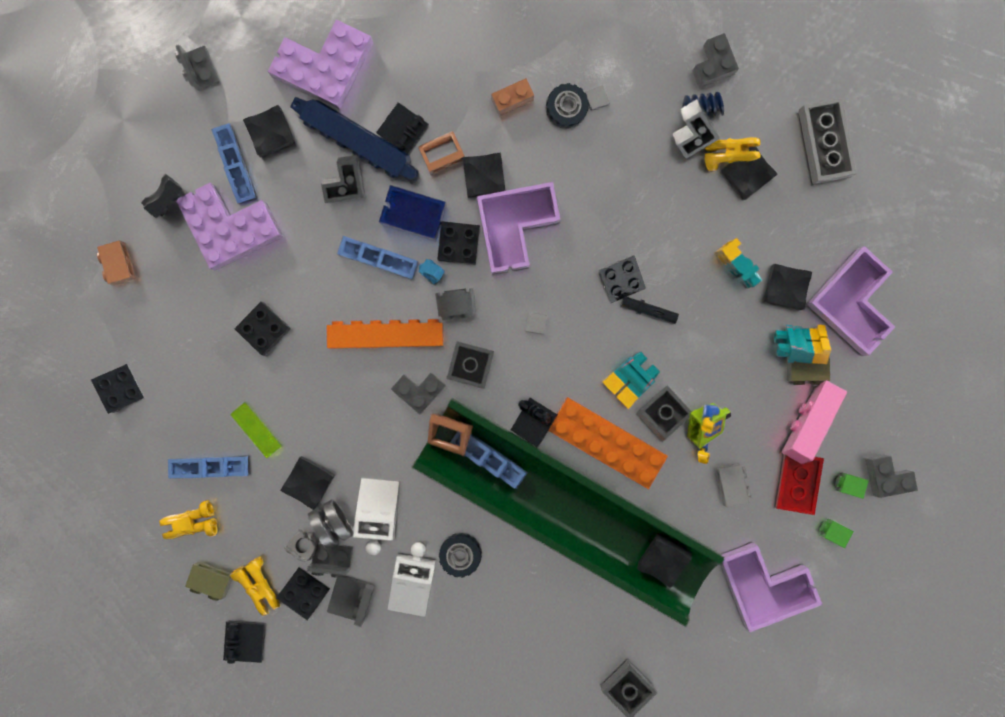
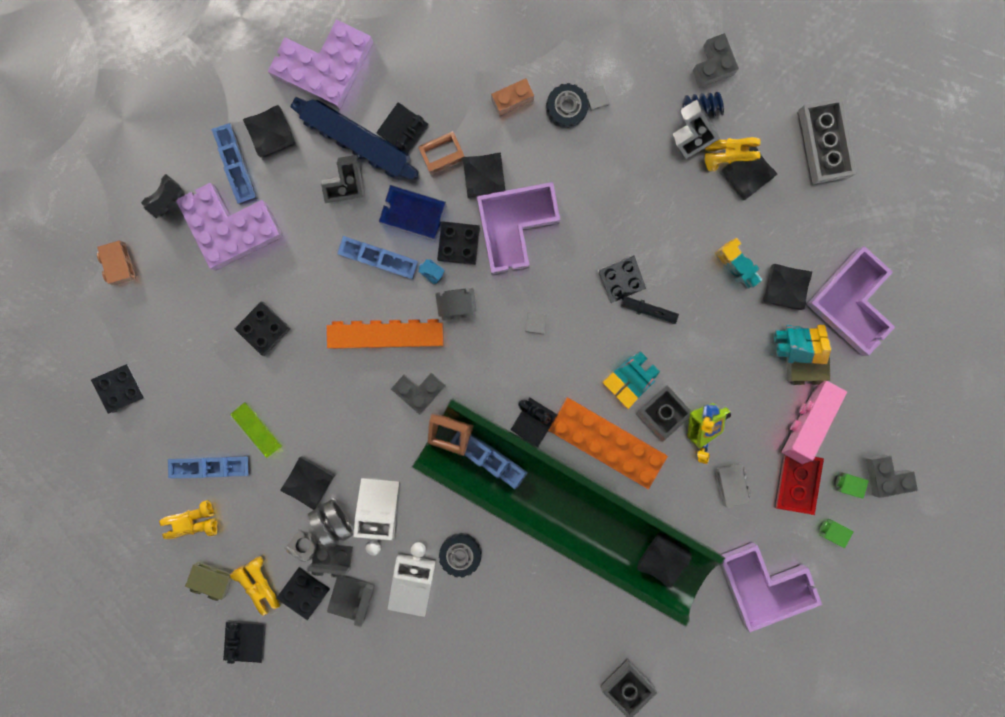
(197, 67): dark grey bracket -> none
(470, 364): dark grey brick -> none

